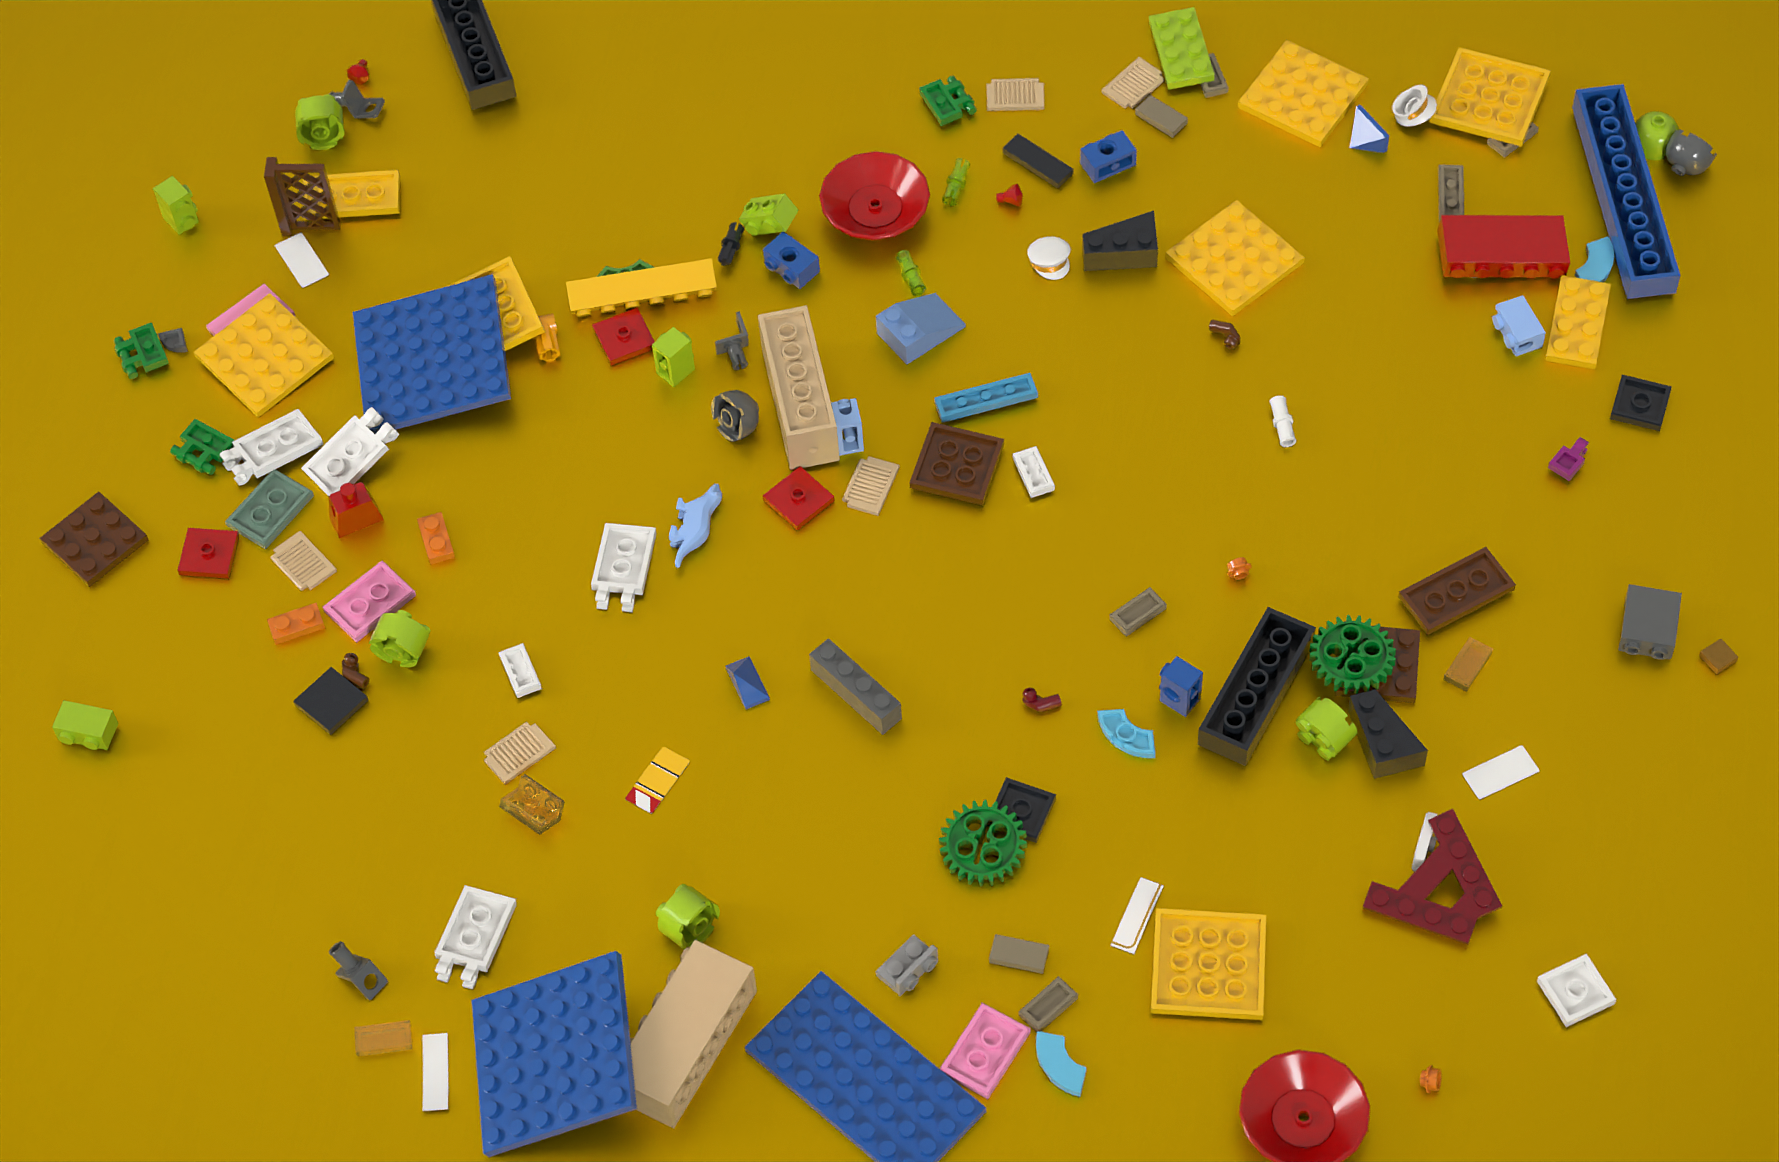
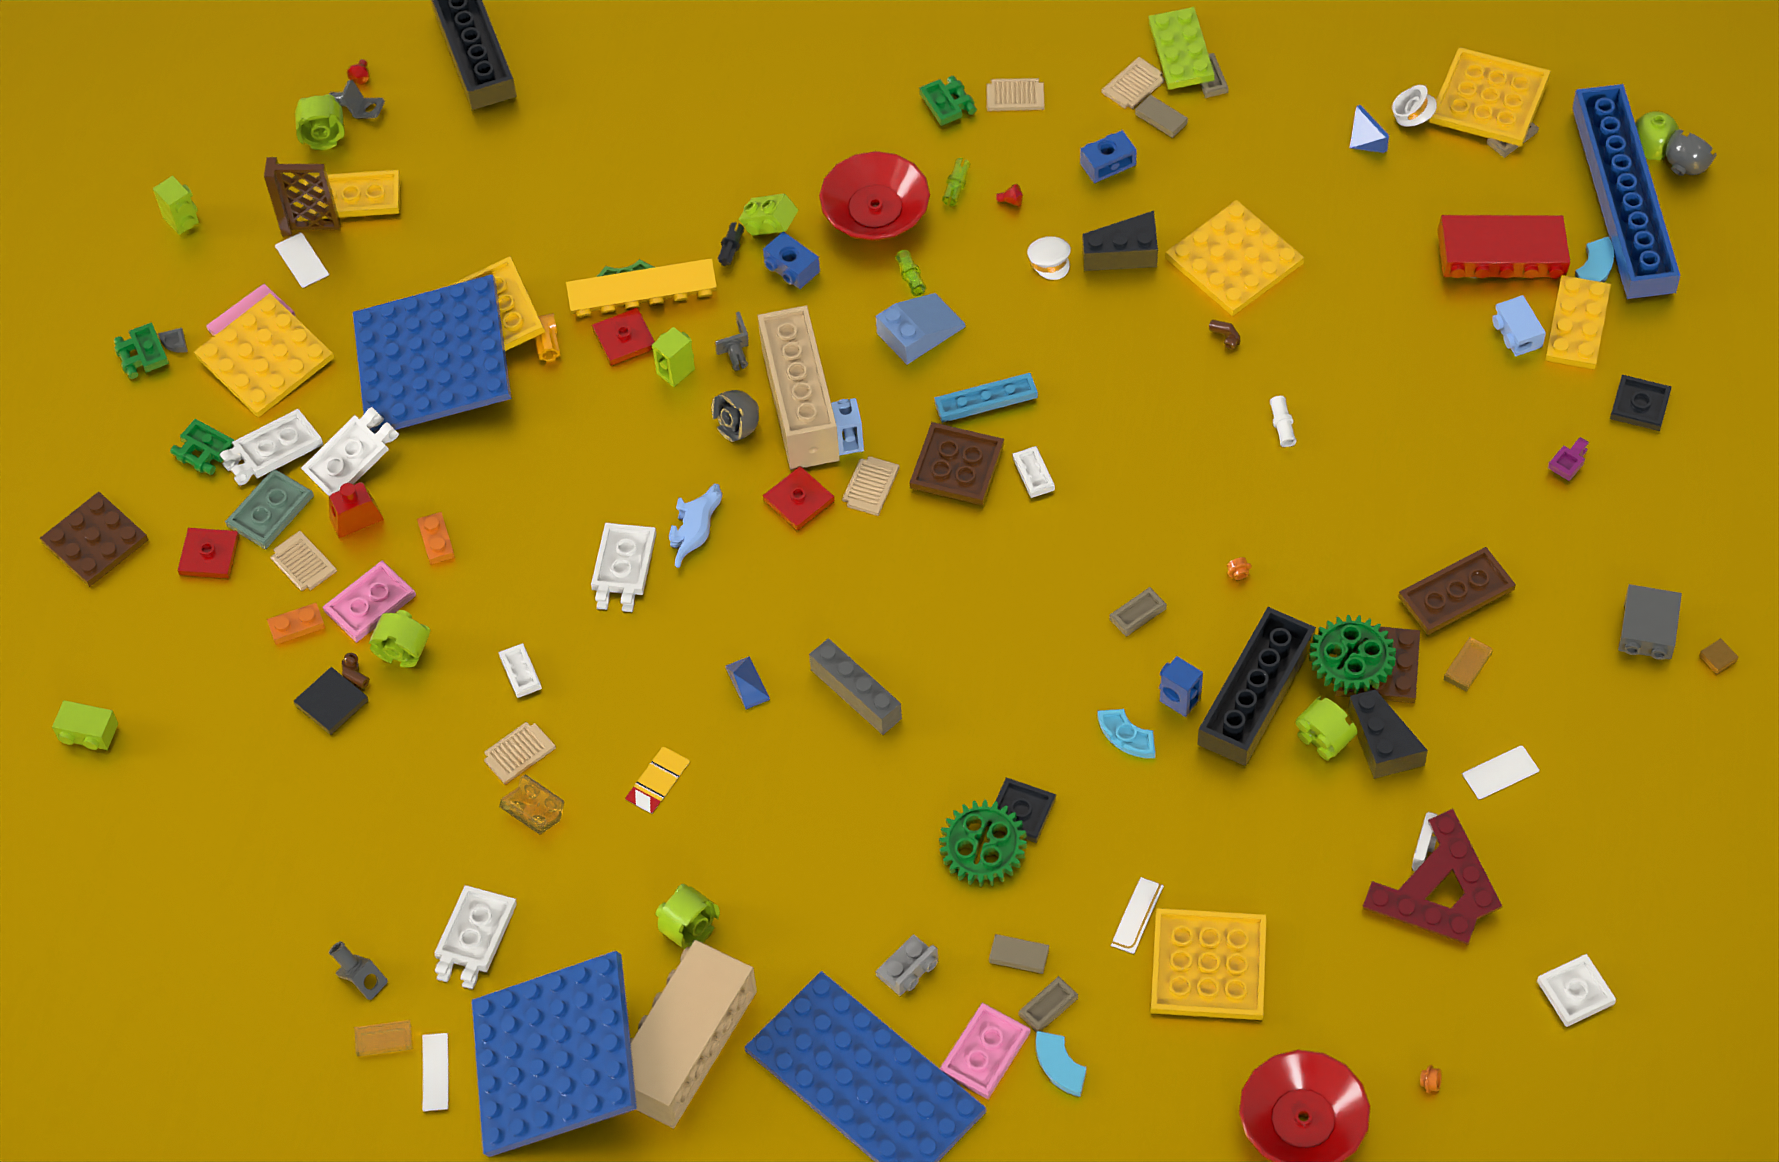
(1037, 161): black tile -> none
(1039, 703): dark red arm -> none
(1303, 93): yellow plate -> none
(1450, 190): dark tan tile -> none

